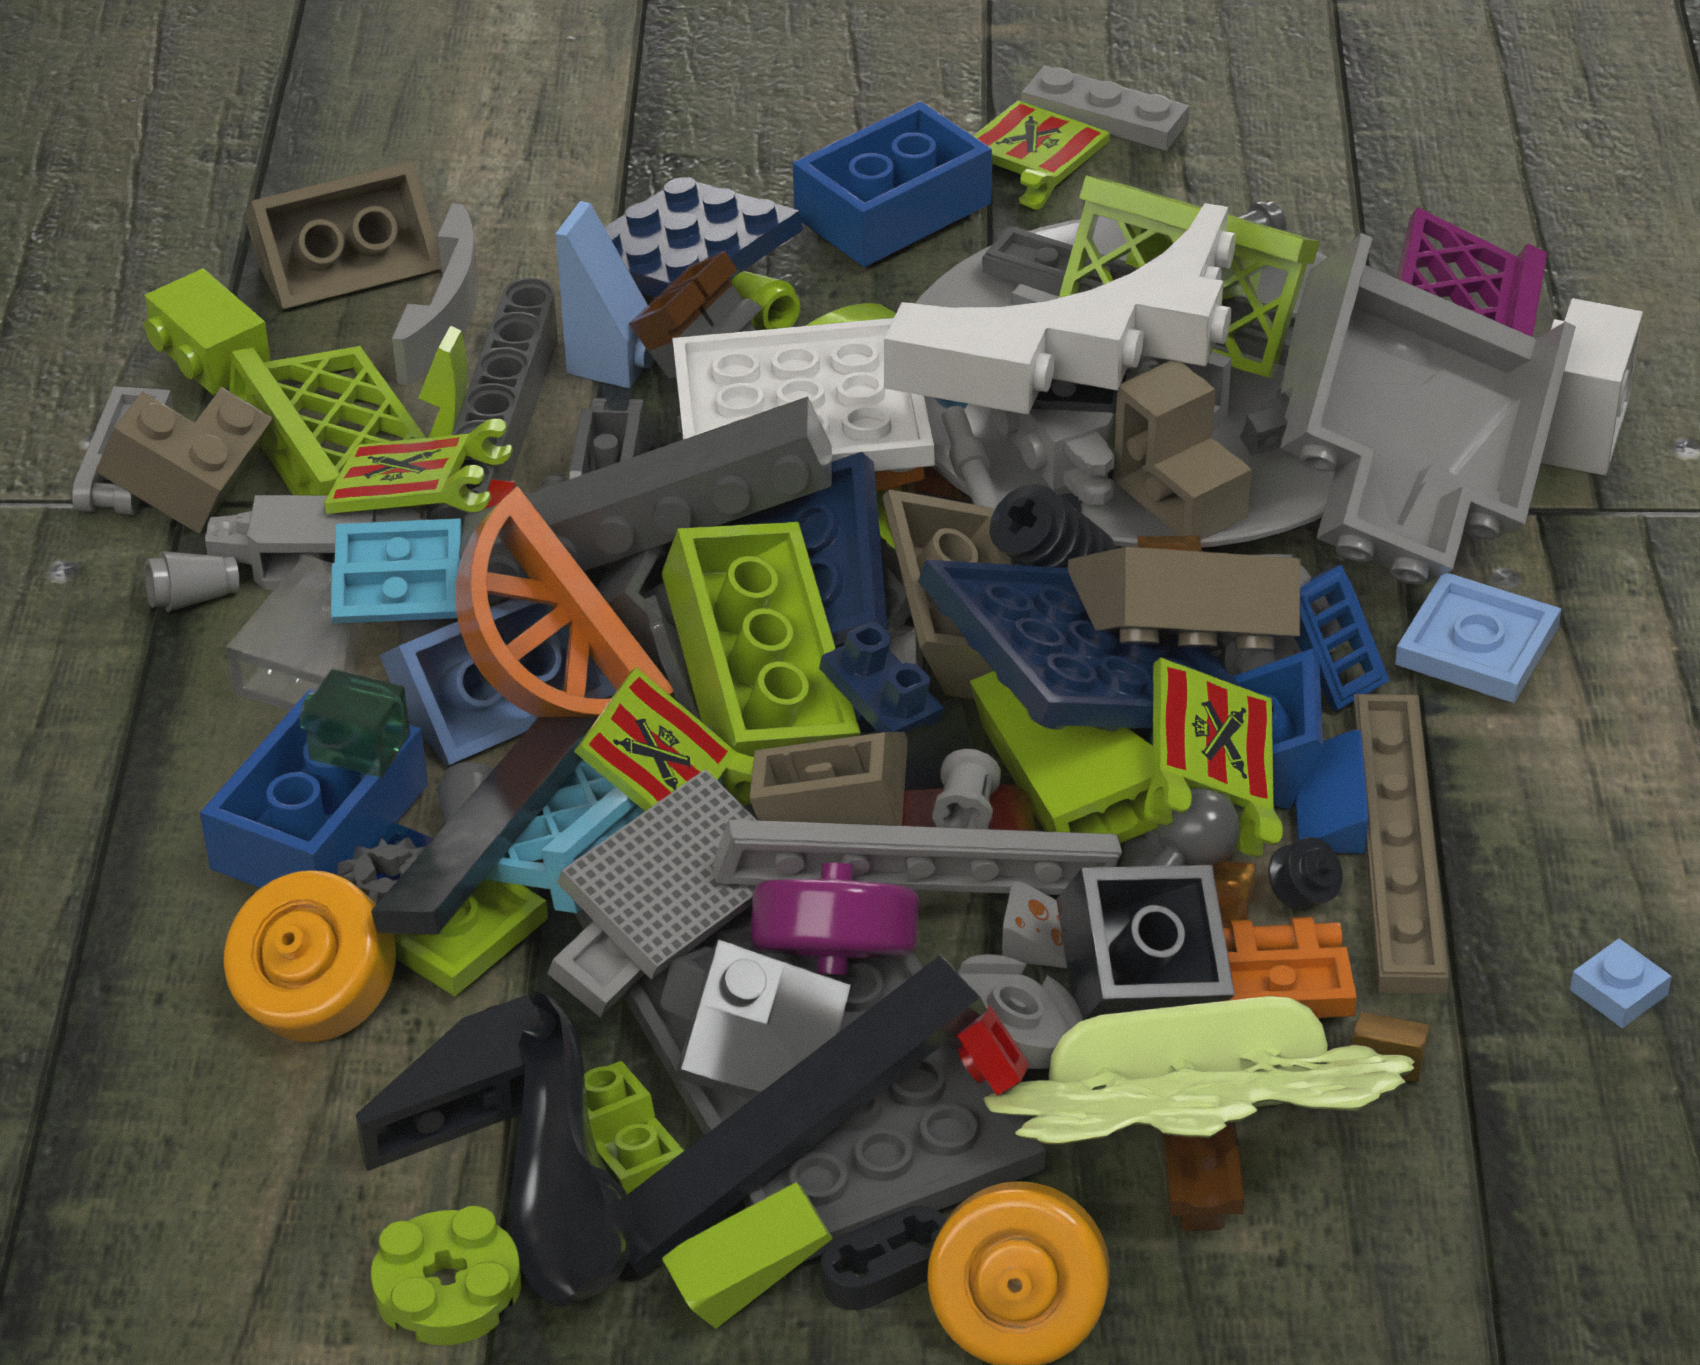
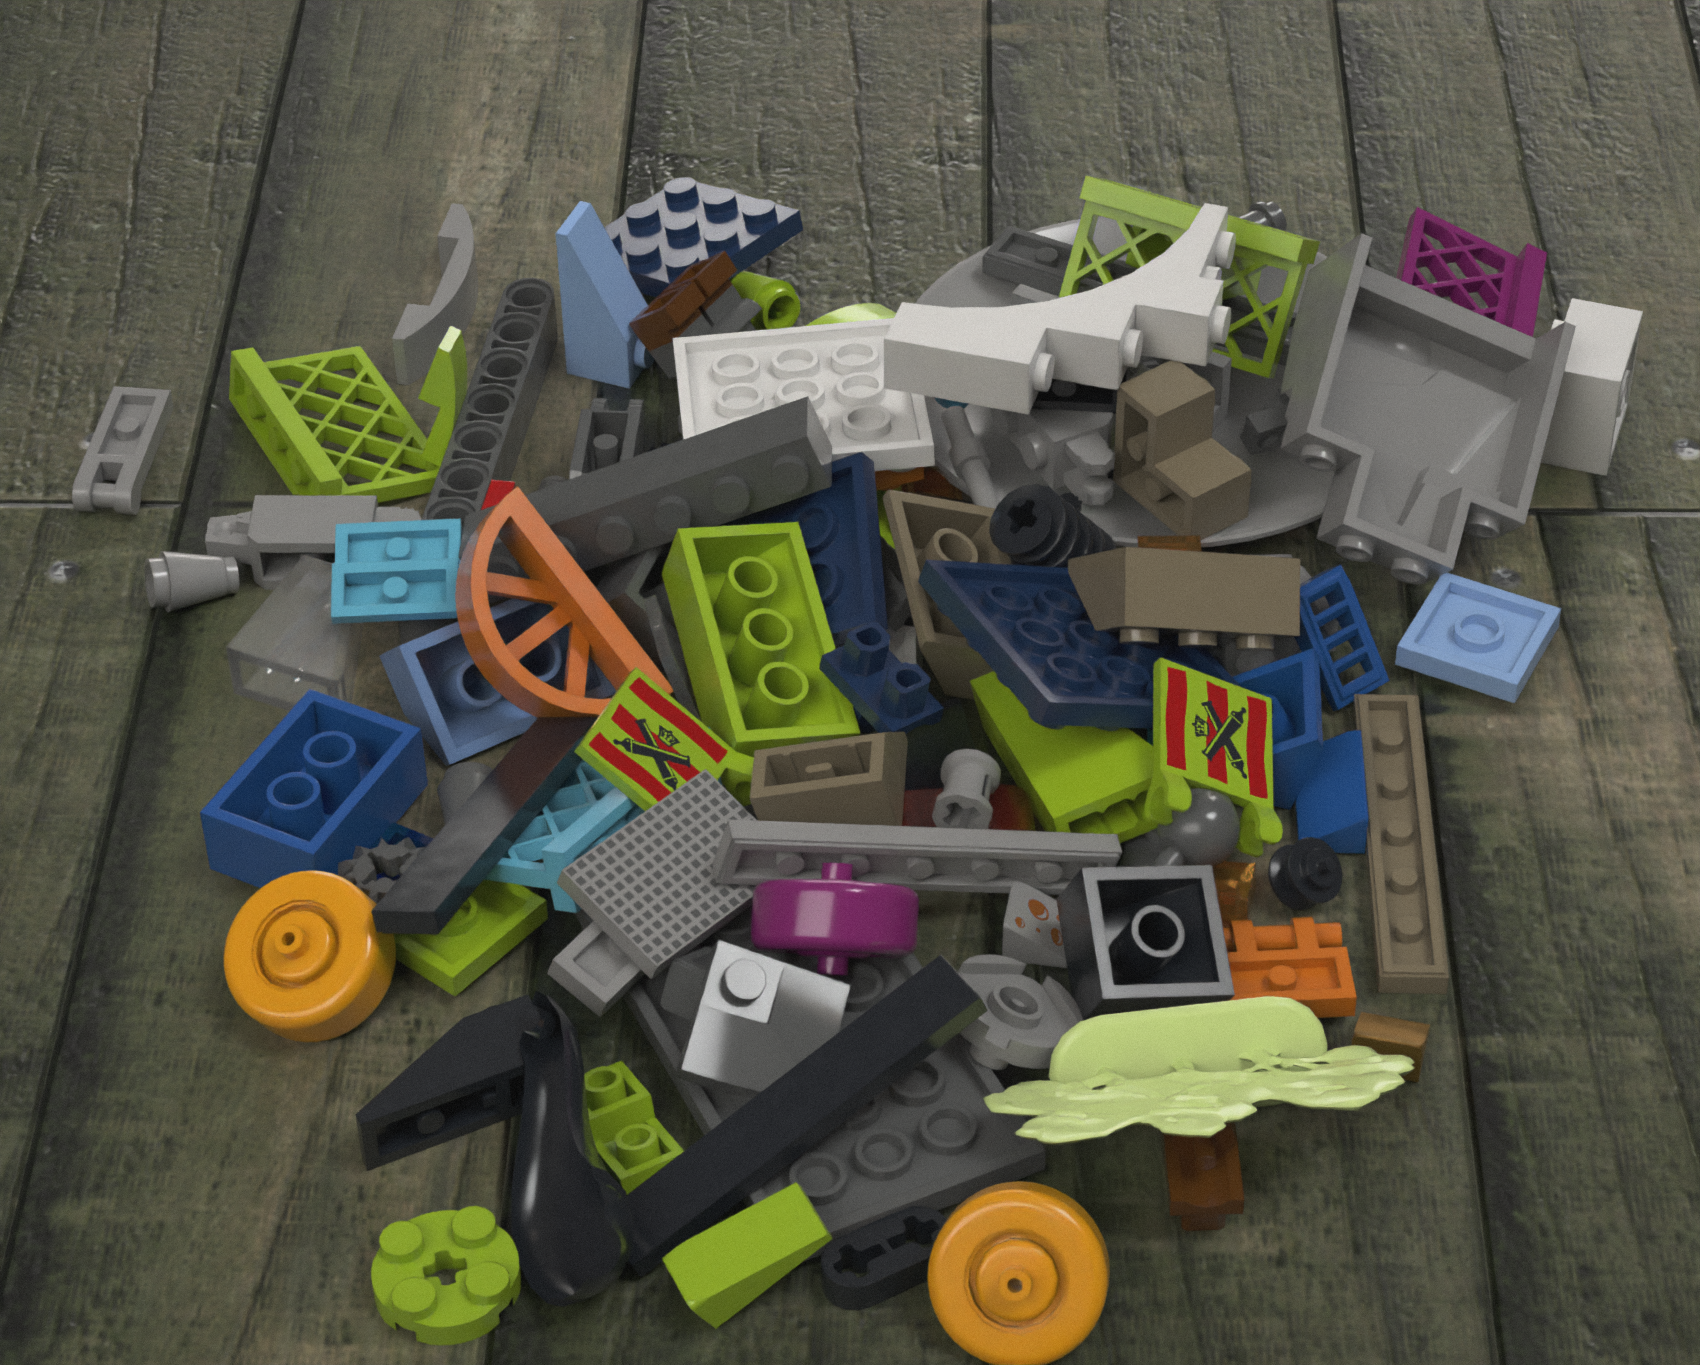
(181, 463): dark tan brick -> none
(200, 326): lime brick -> none
(343, 236): dark tan slope -> none
(355, 722): clear green brick -> none
(418, 472): lime flag -> none
(892, 183): blue brick -> none
(991, 1053): red plate -> none
(1040, 147): lime flag -> none
(1106, 105): light grey plate -> none
(1620, 983): light blue plate -> none

